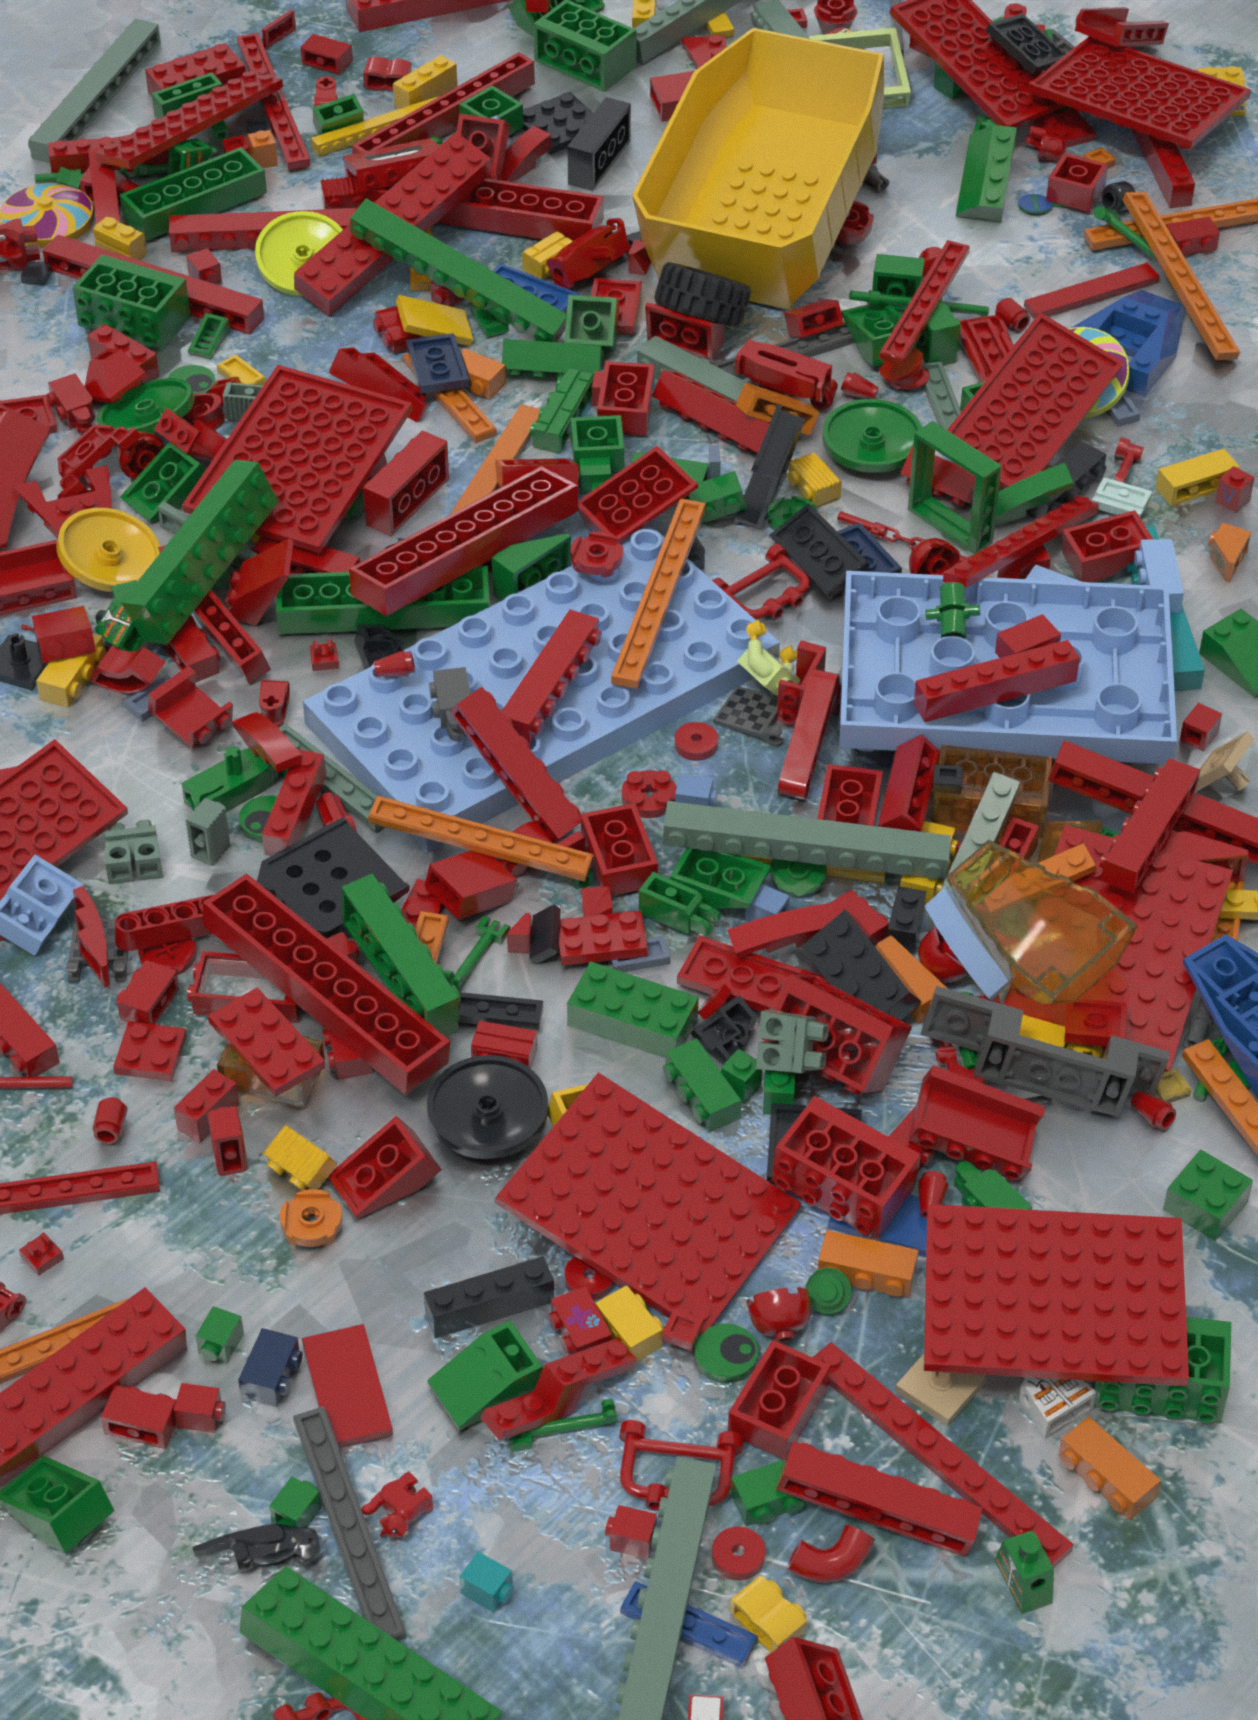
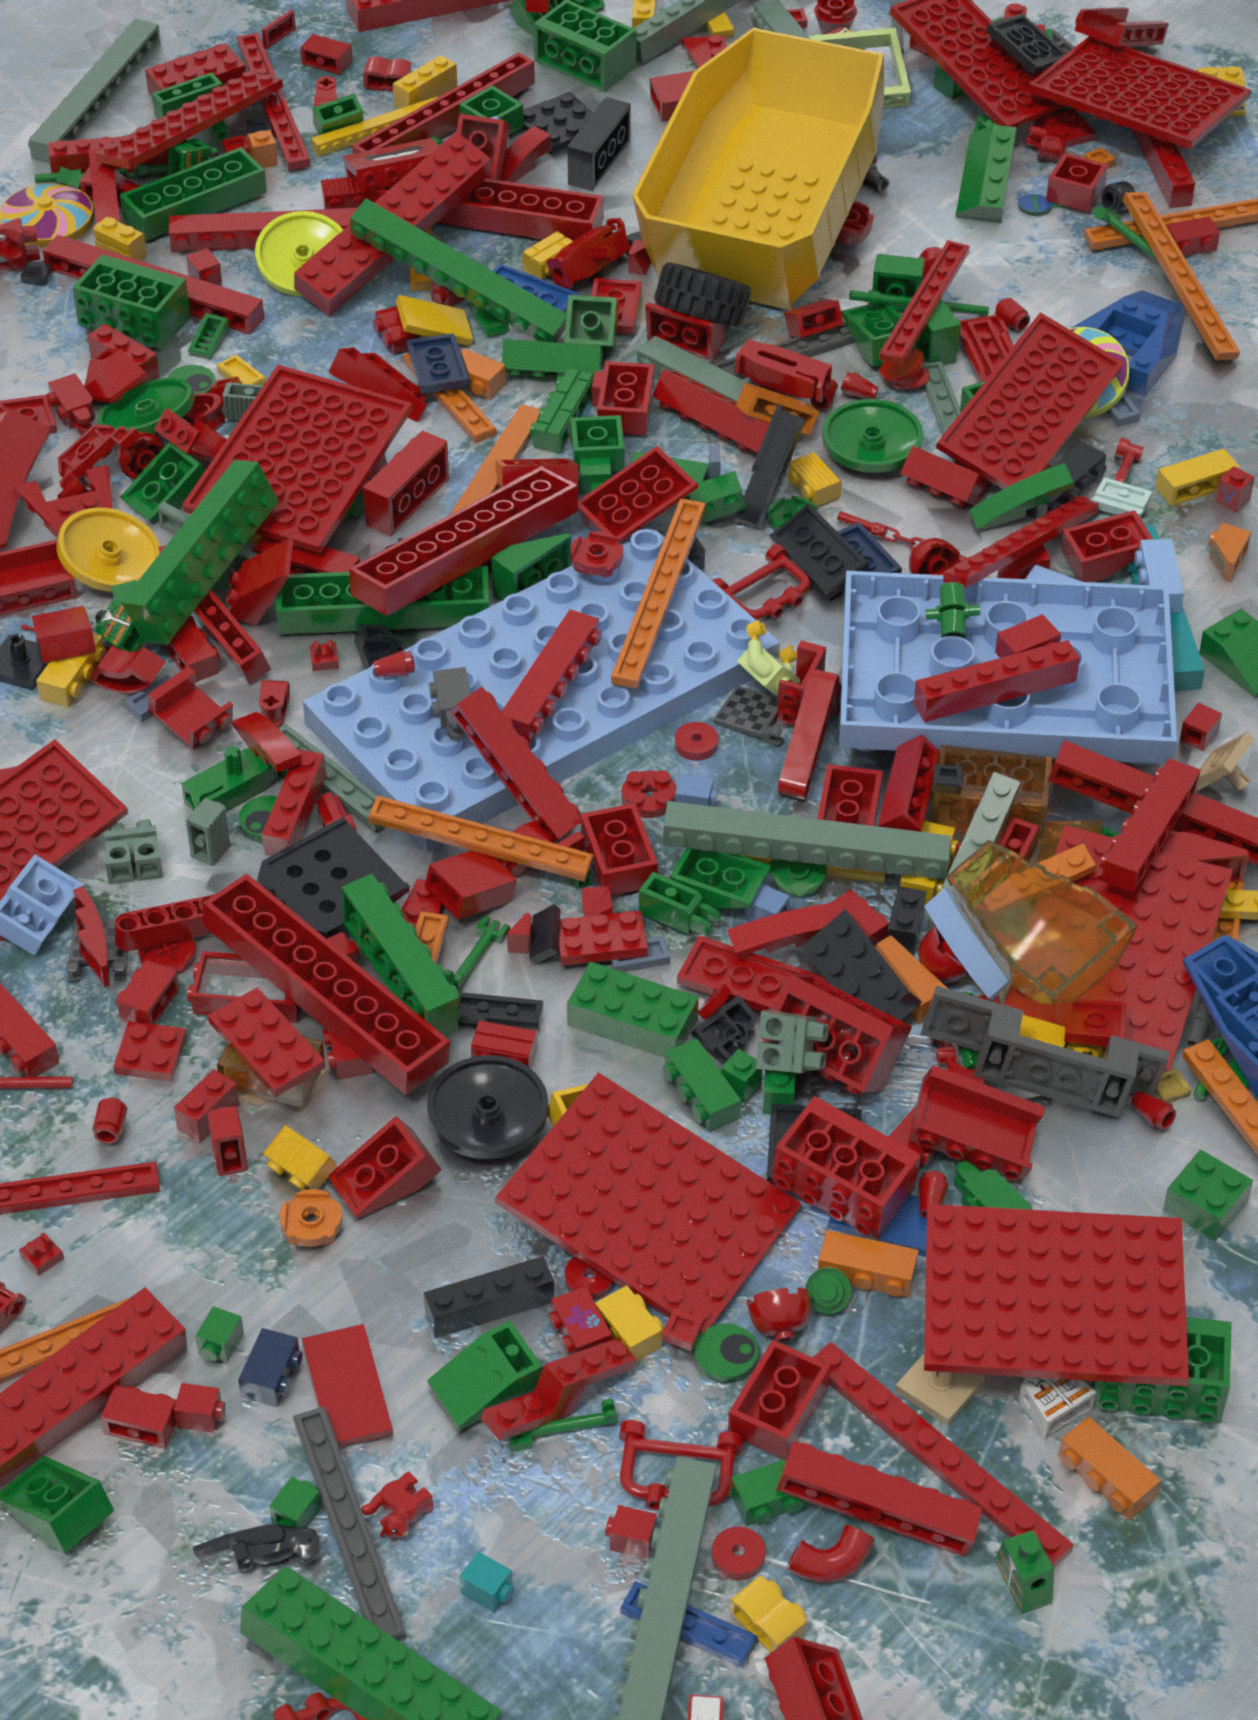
(970, 535): green window -> none
(1092, 290): red tile -> none

